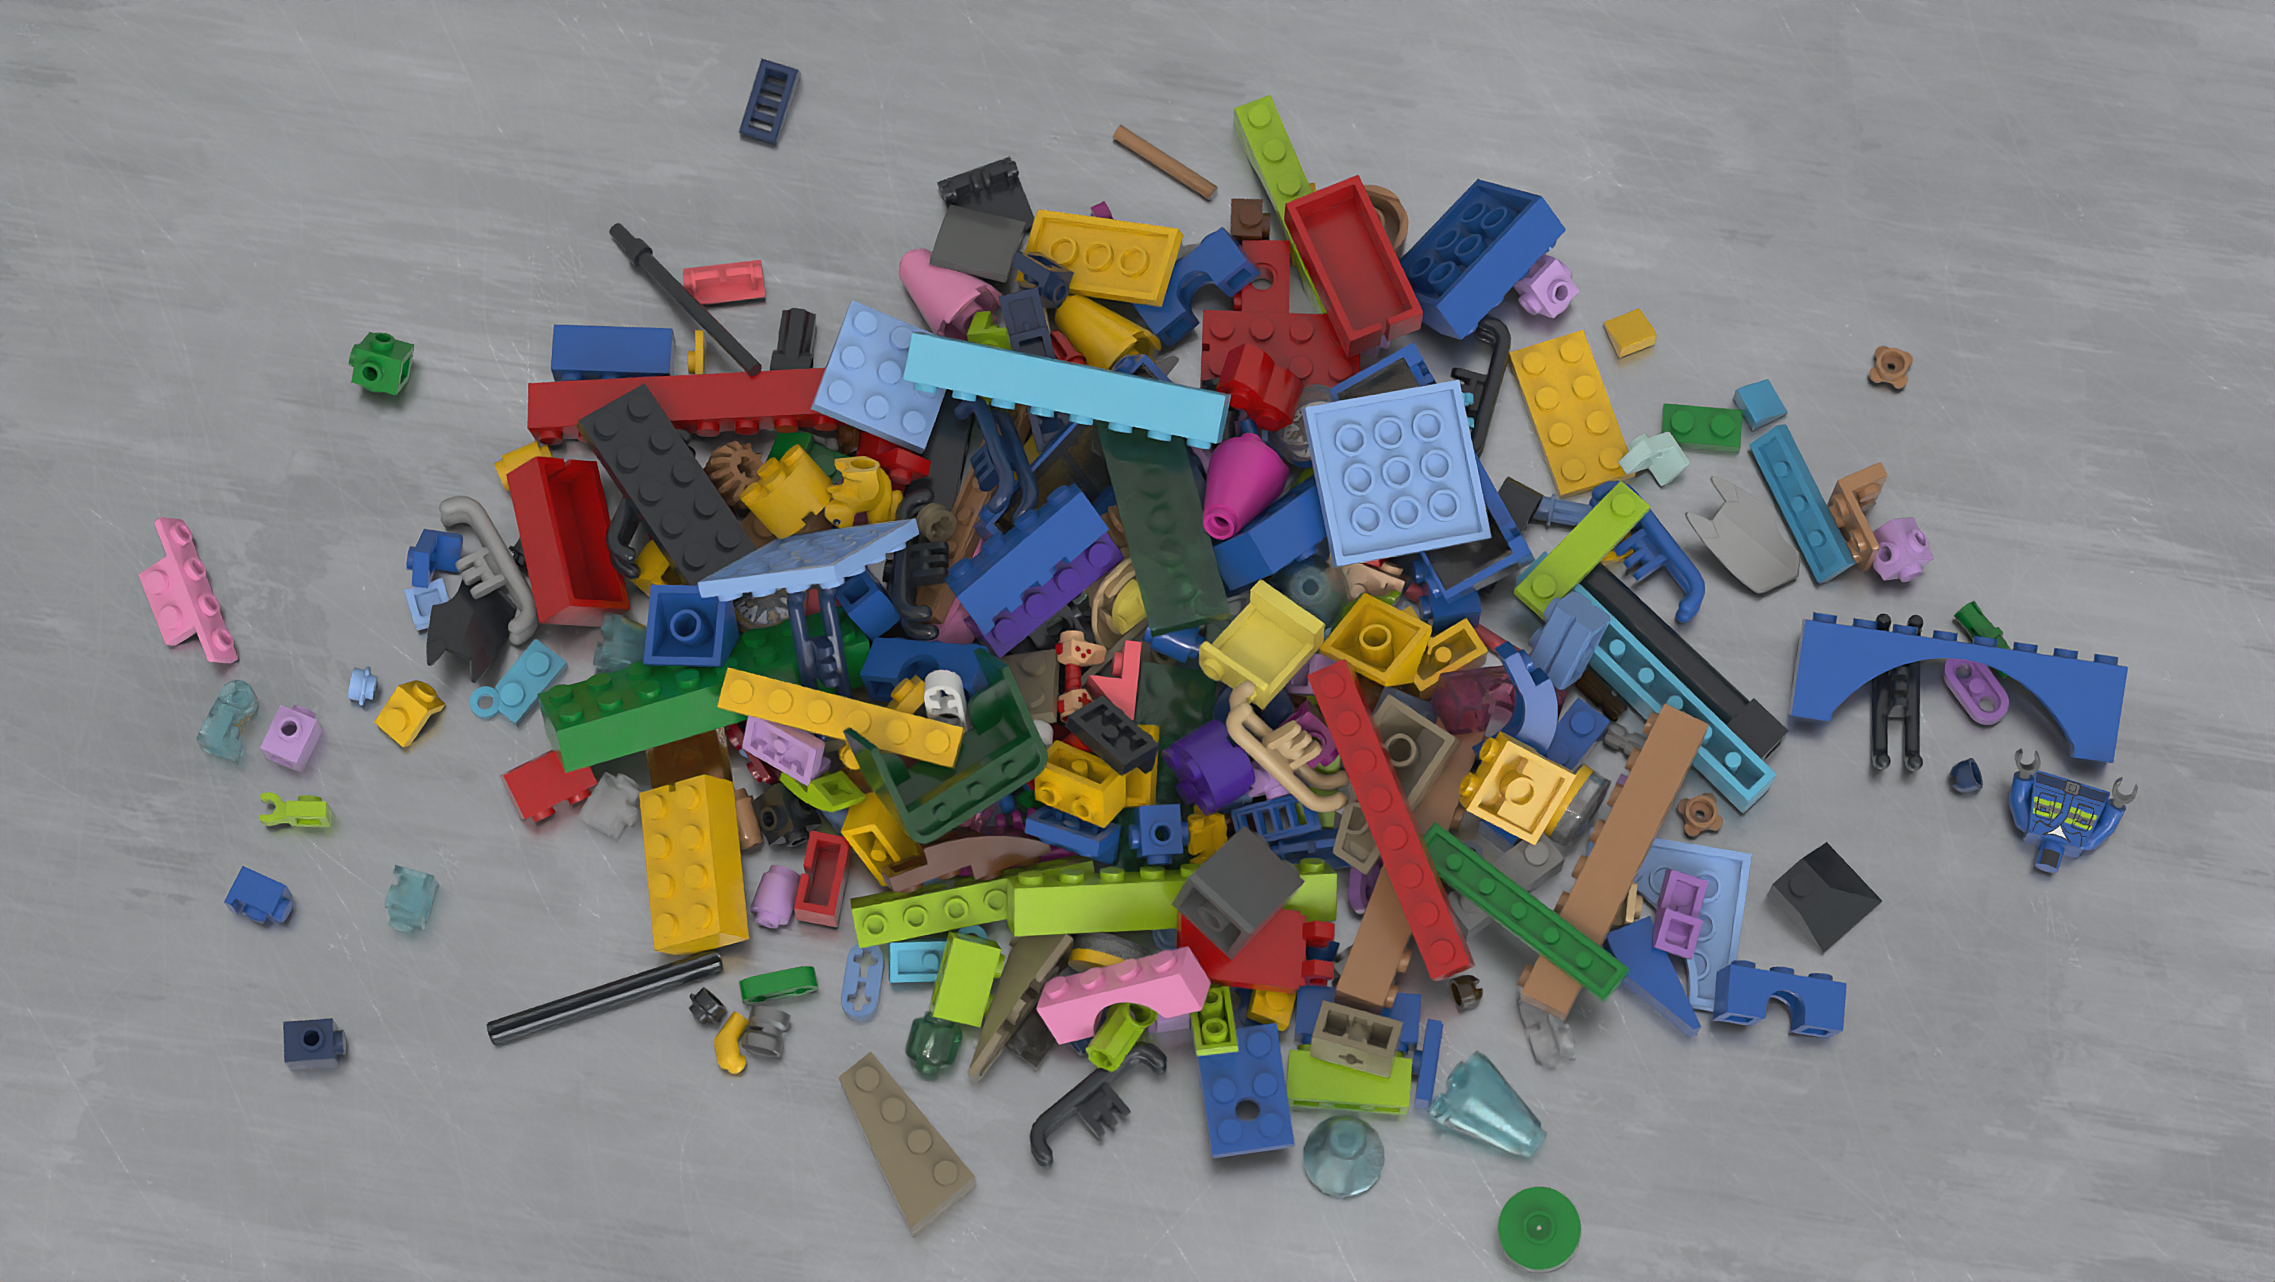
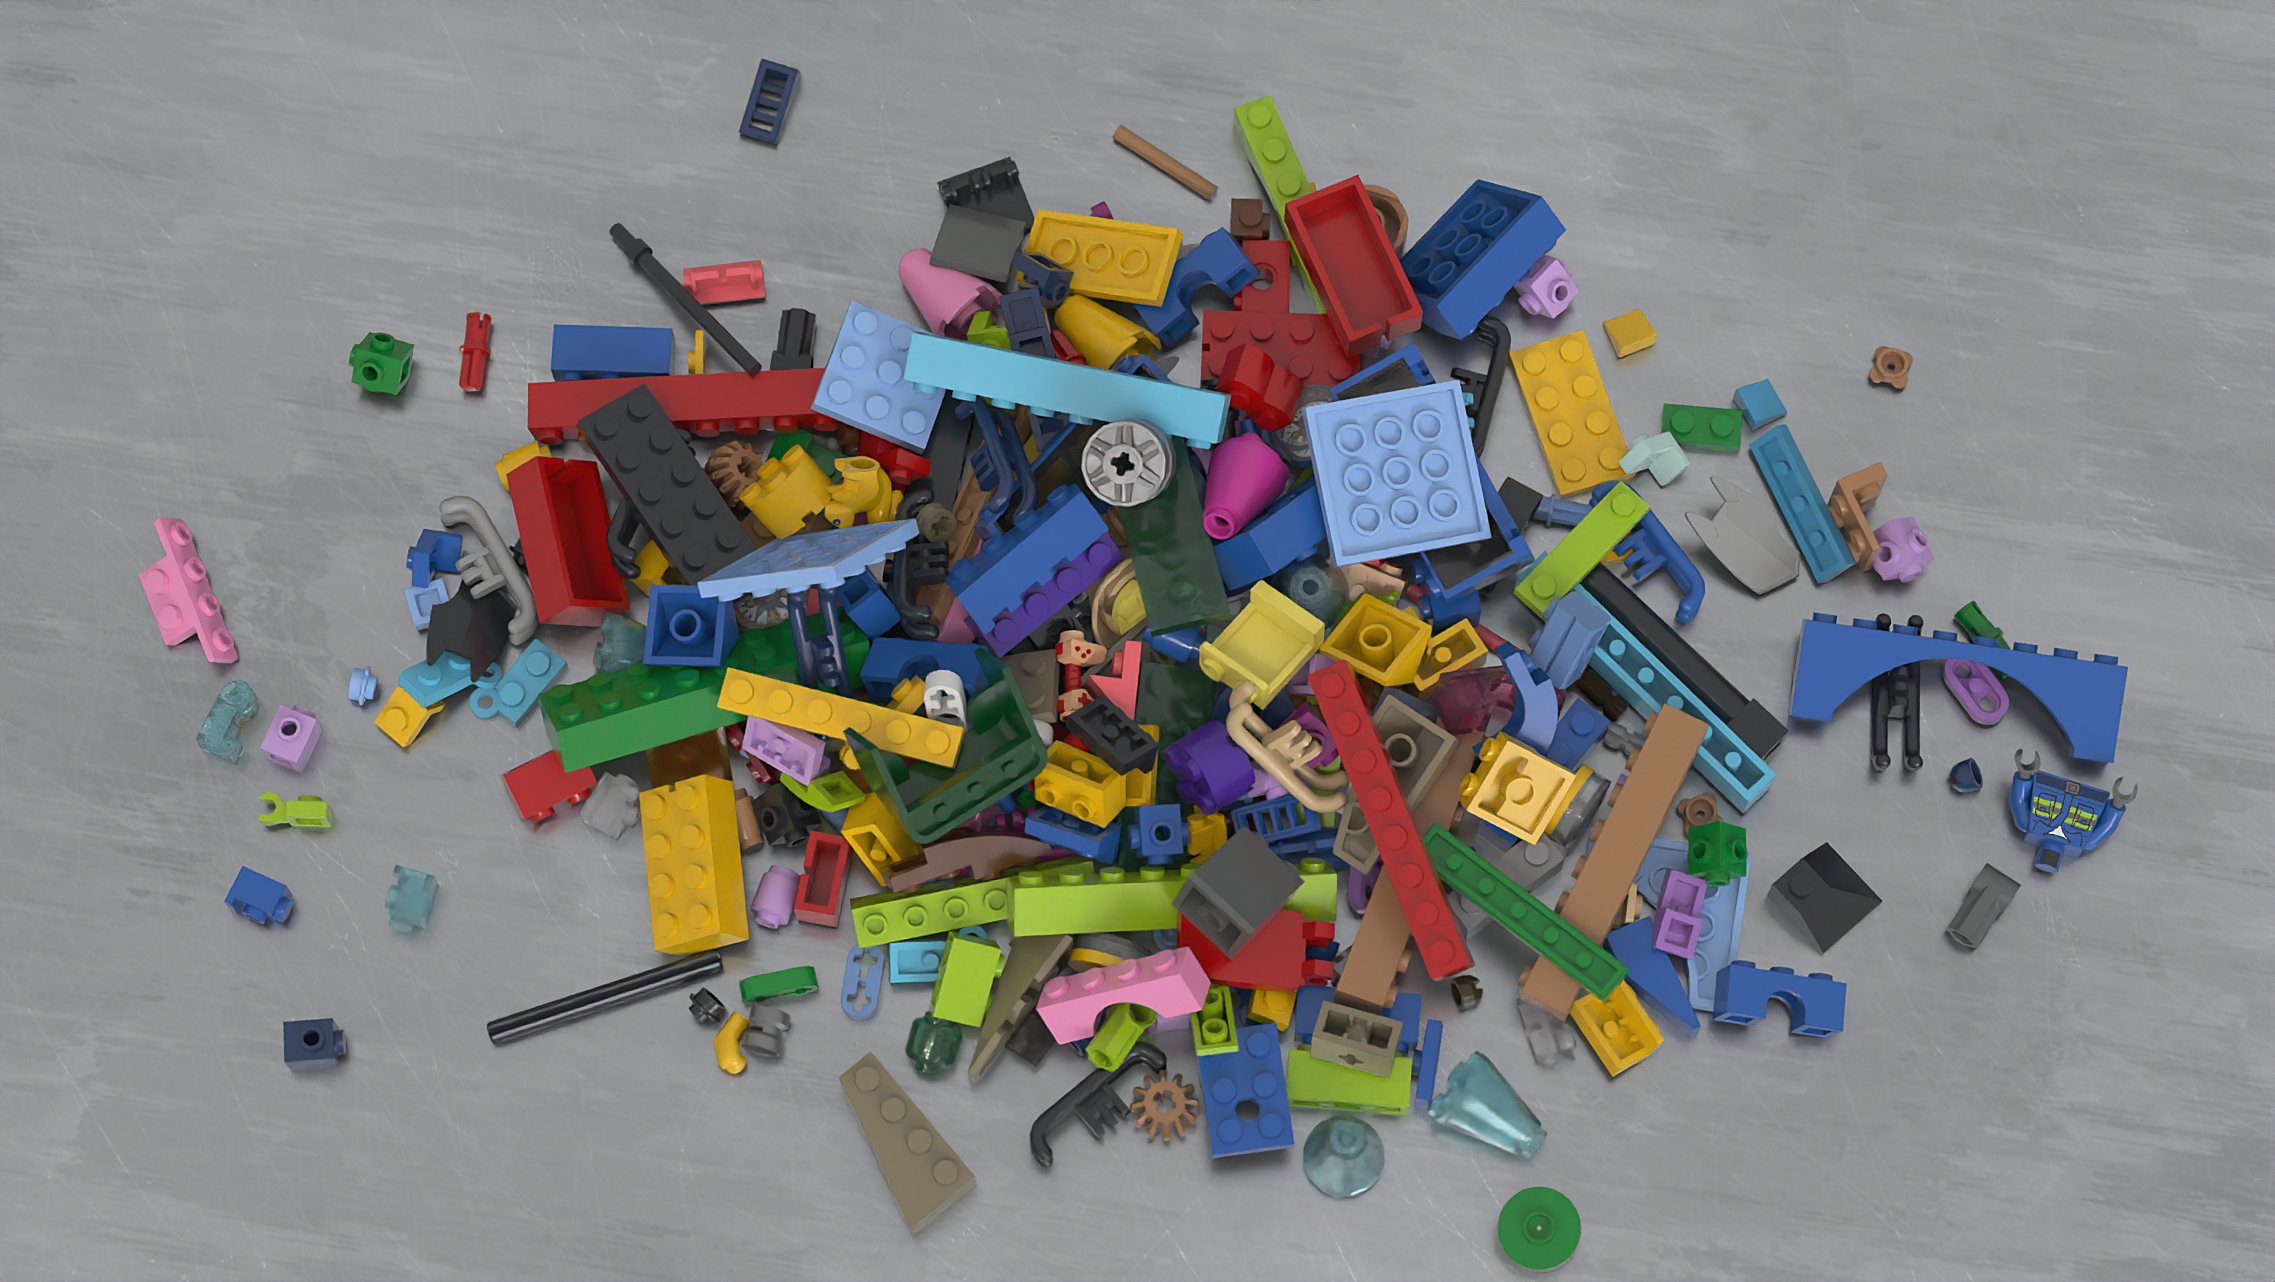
(445, 677): none -> medium azure hinge
(474, 351): none -> red axle
(1148, 449): none -> flat silver wheel
(1149, 1108): none -> medium nougat gear
(1618, 1029): none -> yellow bracket
(1717, 852): none -> green brick
(1986, 900): none -> dark grey piece

